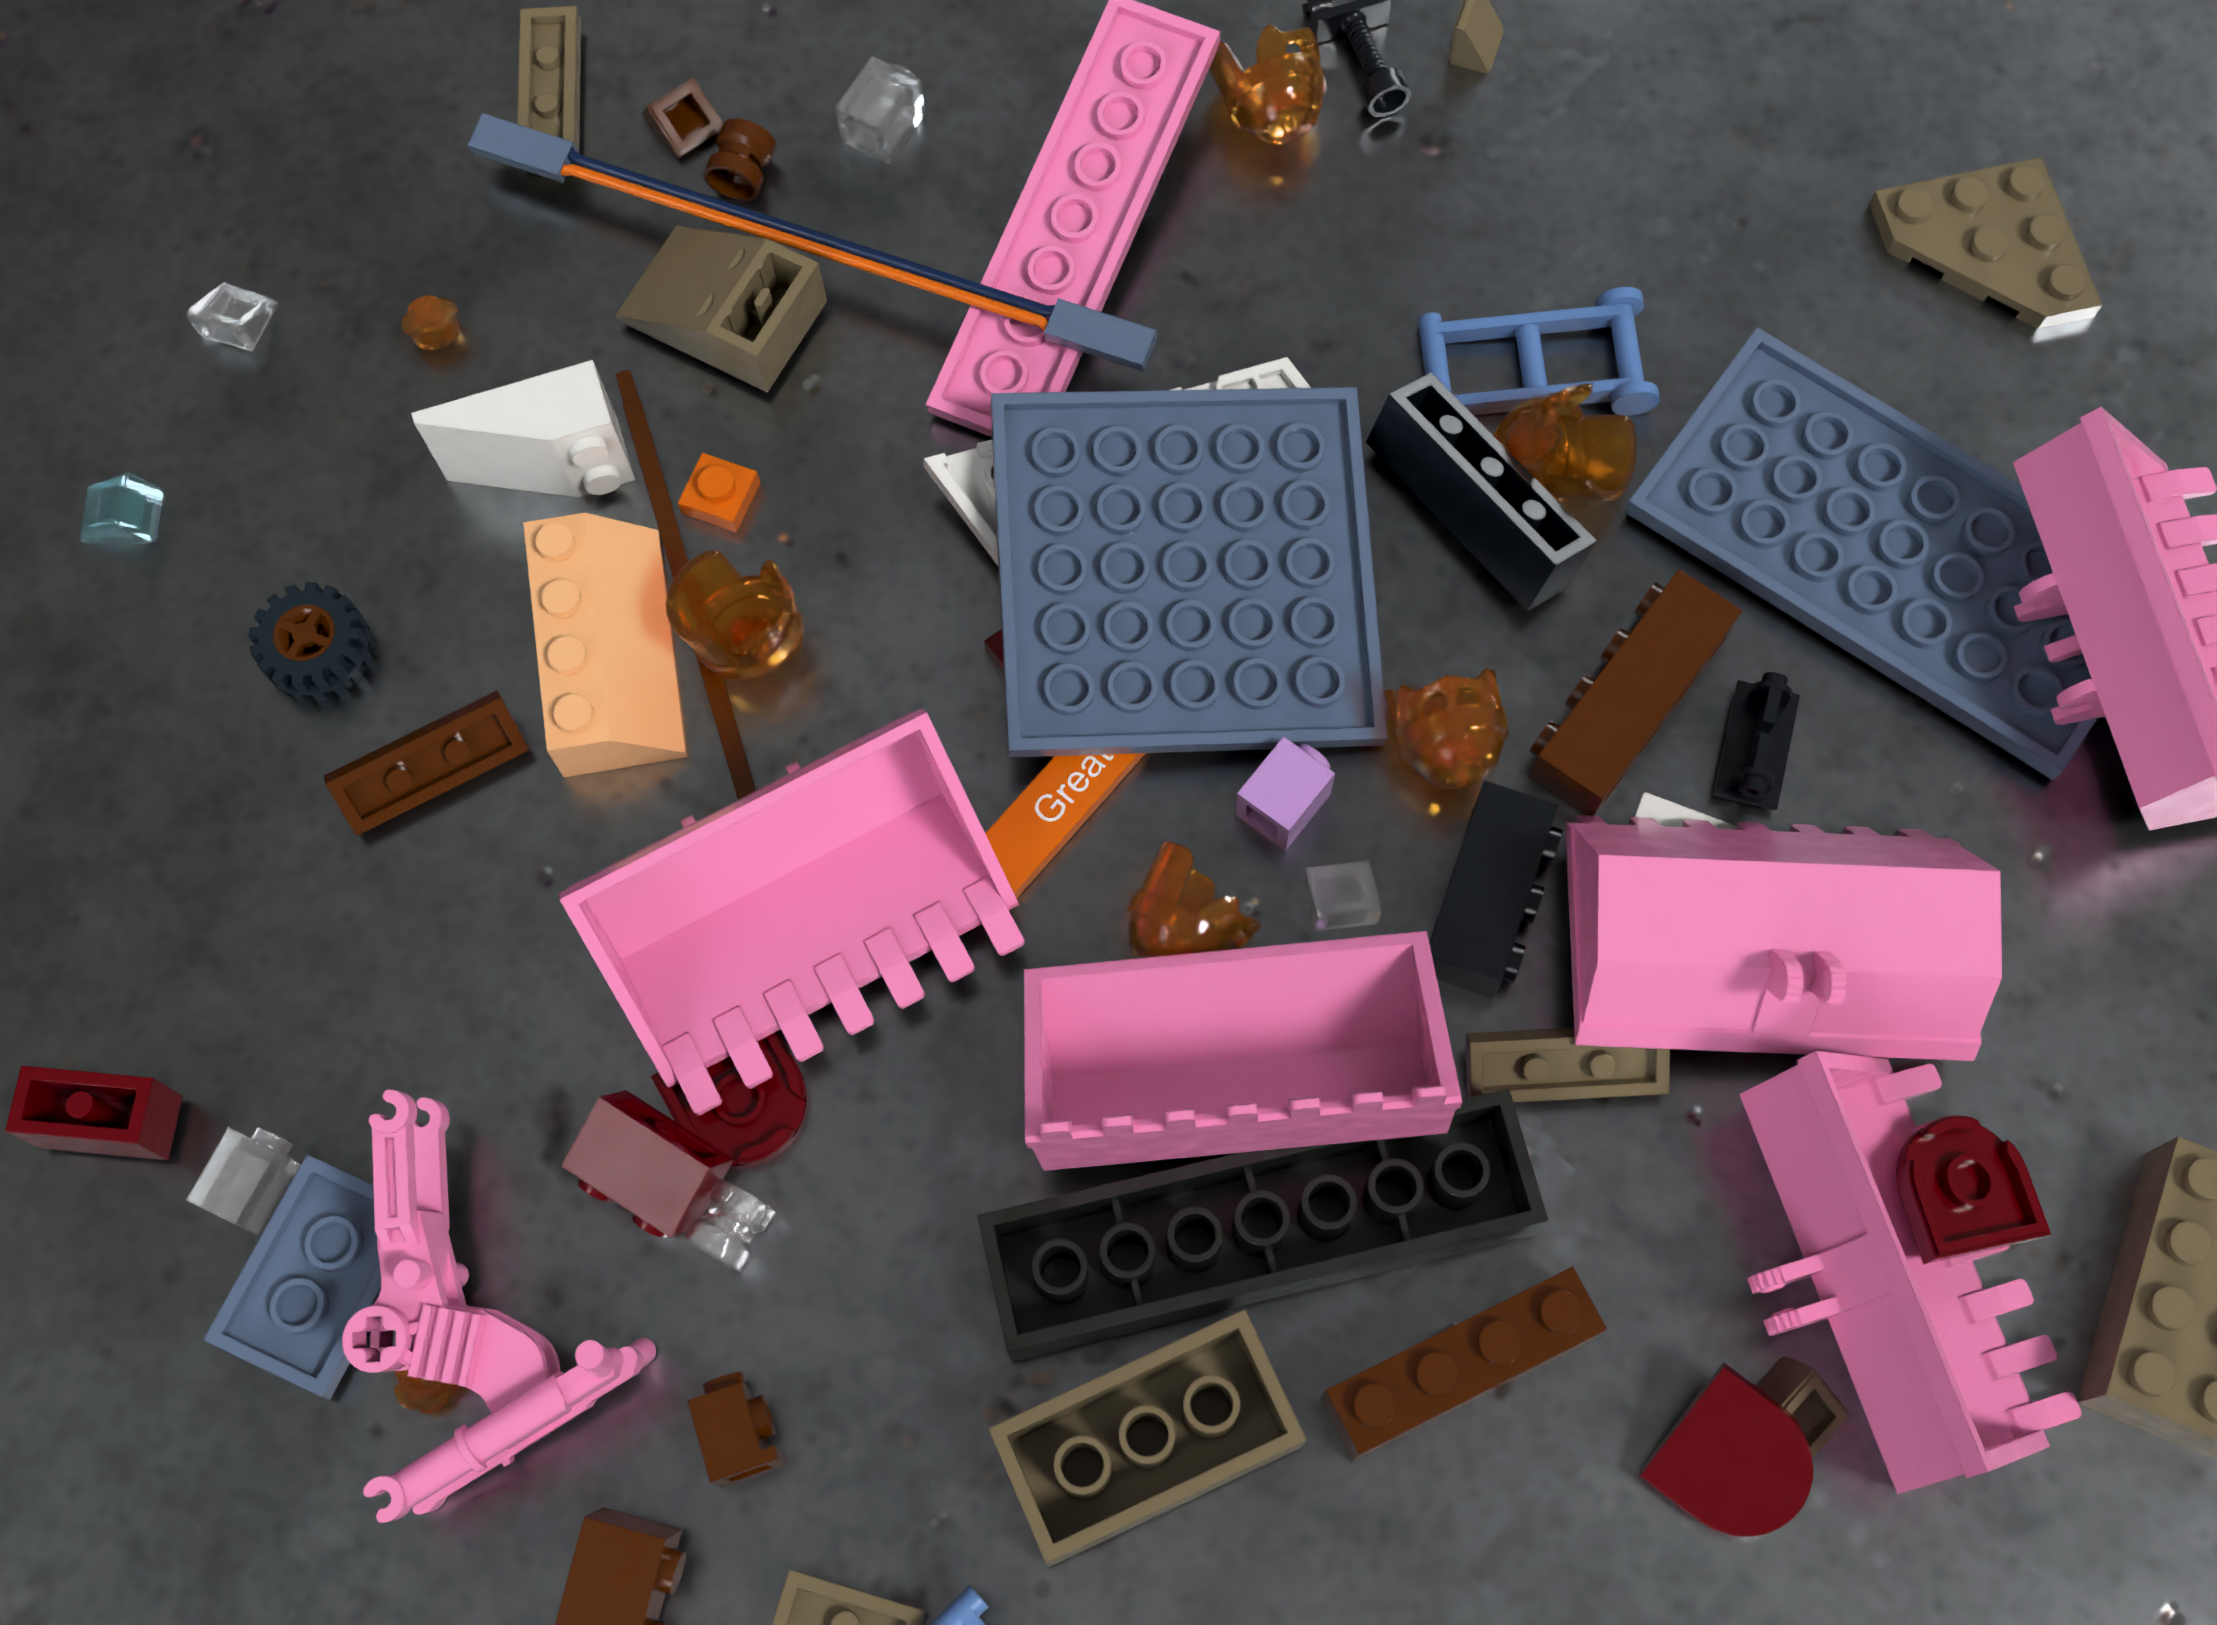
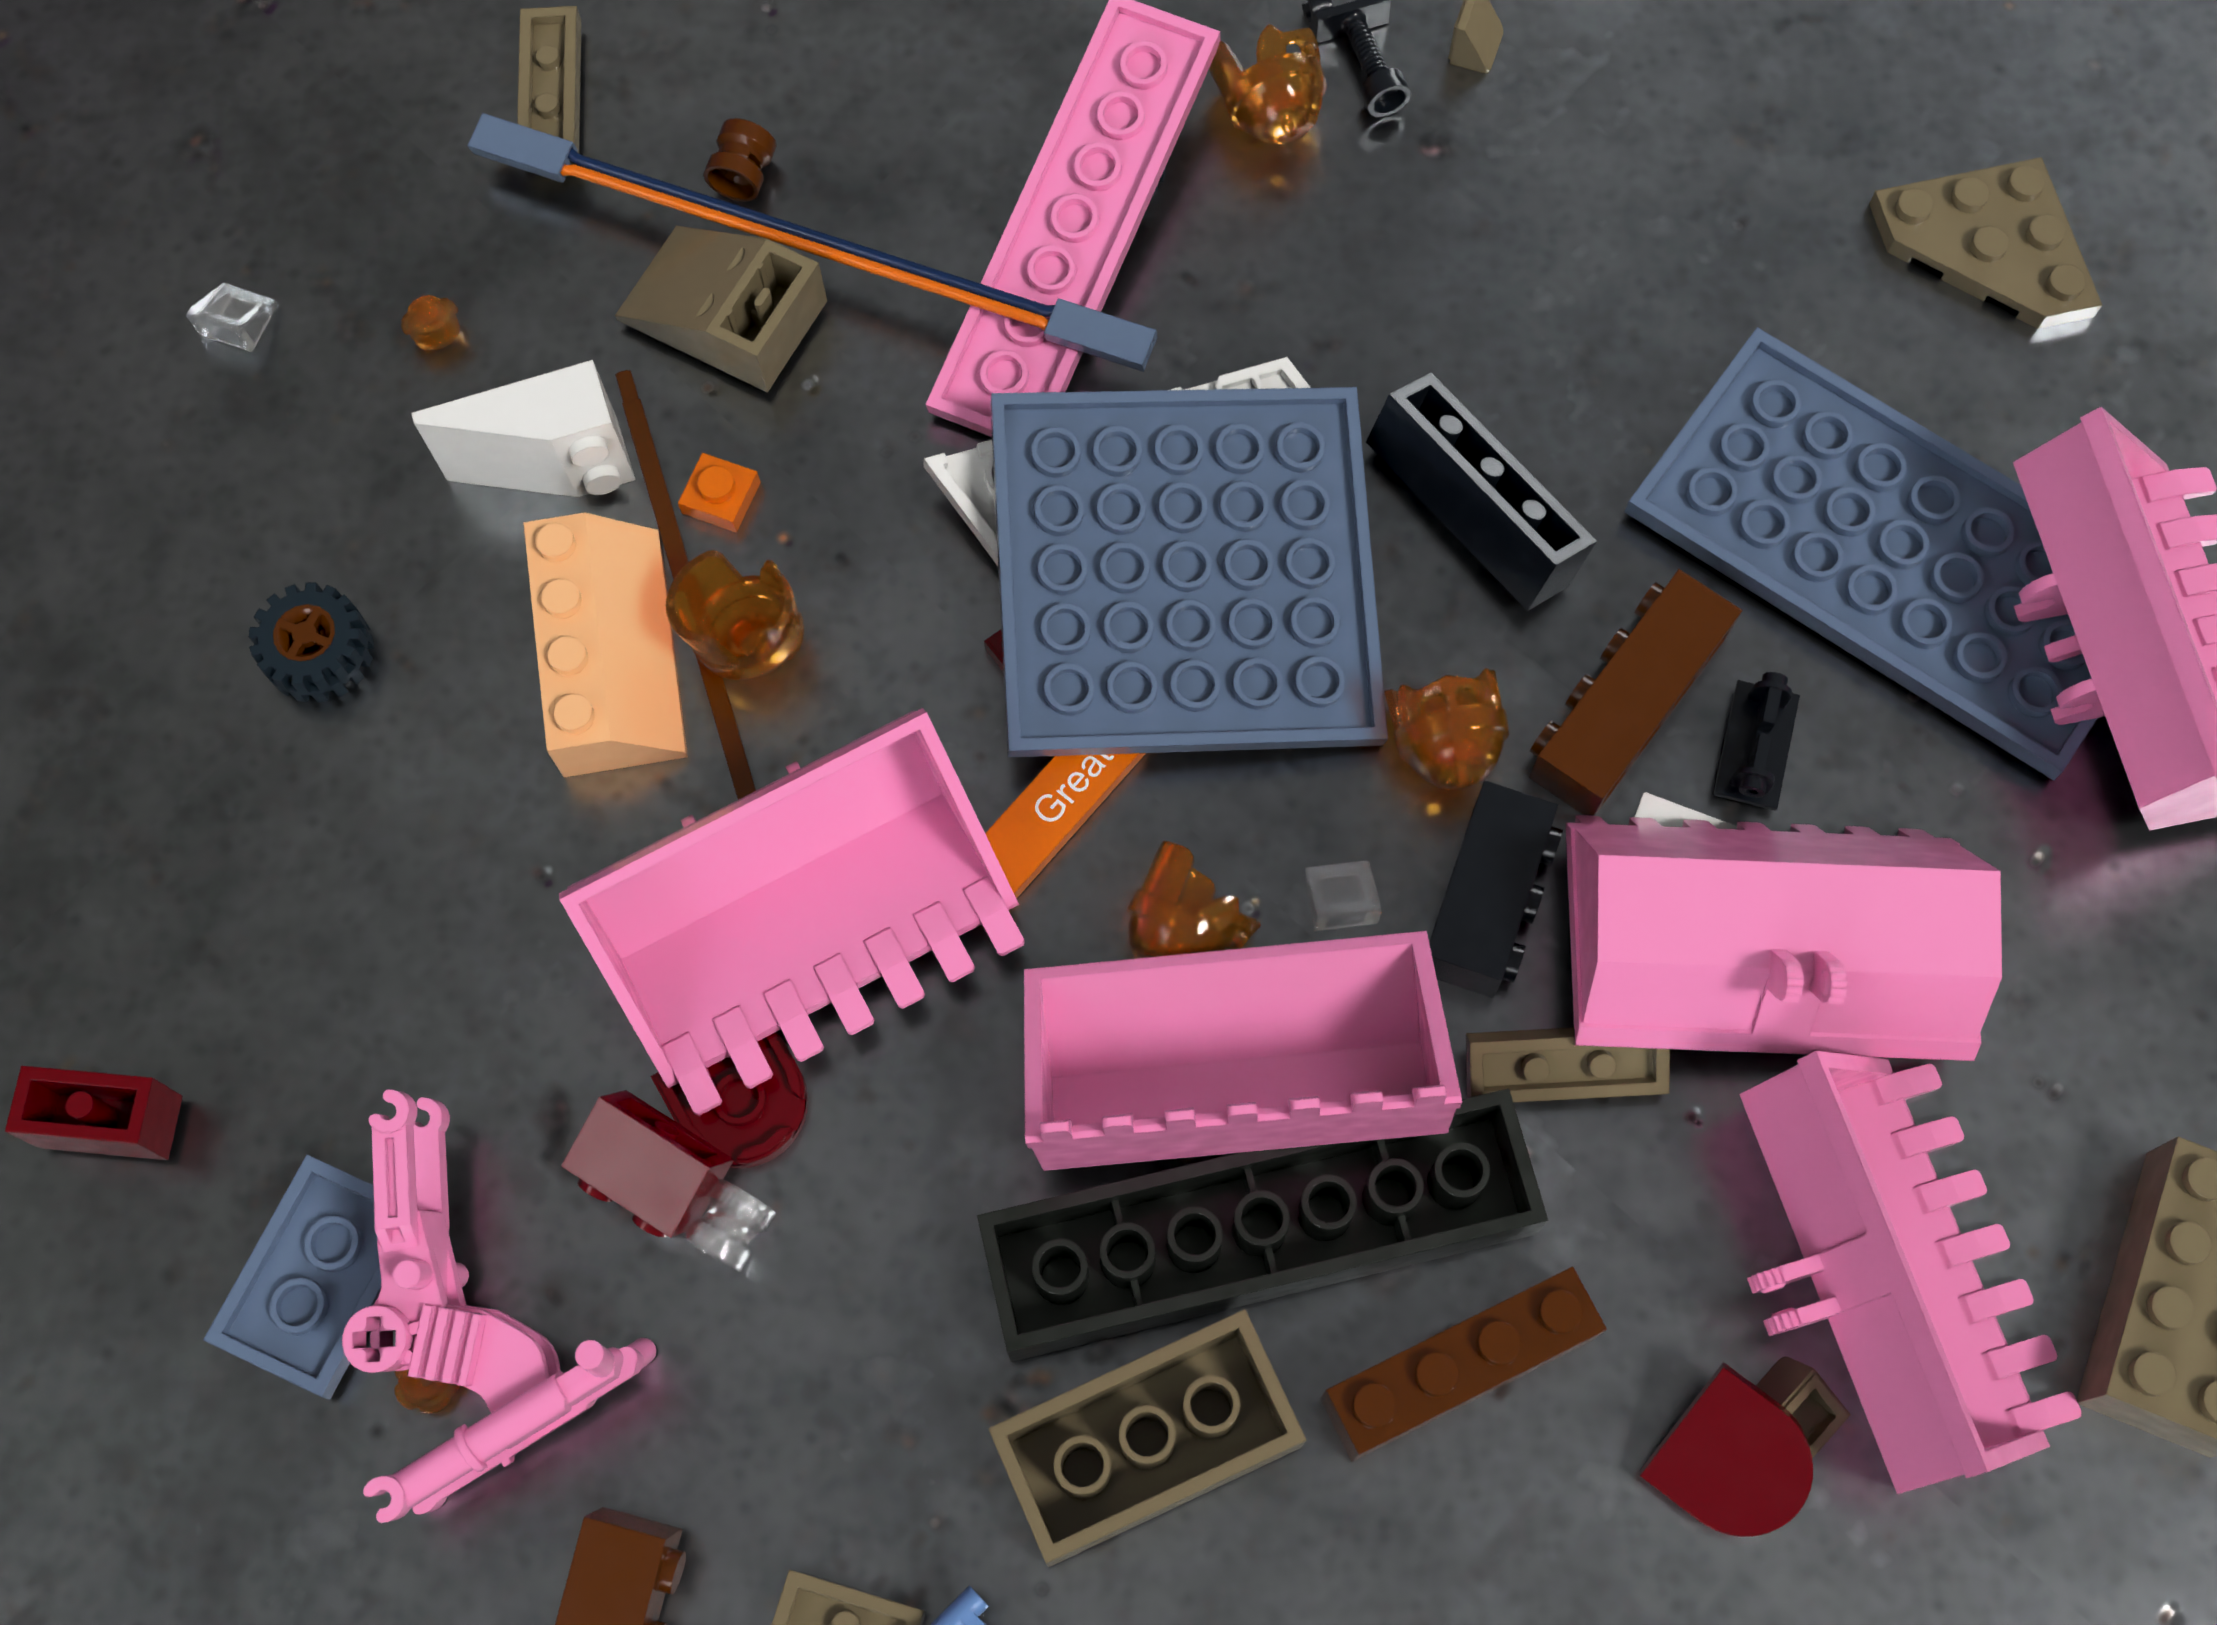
(122, 511): clear light blue slope -> none
(245, 1179): clear brick -> none
(426, 763): reddish brown plate -> none
(683, 118): reddish brown slope -> none
(734, 1431): reddish brown brick -> none
(881, 109): clear brick -> none
(1285, 792): lavender brick -> none
(1571, 451): clear orange helmet -> none
(1612, 309): medium blue piece -> none
(1966, 1191): dark red tile -> none

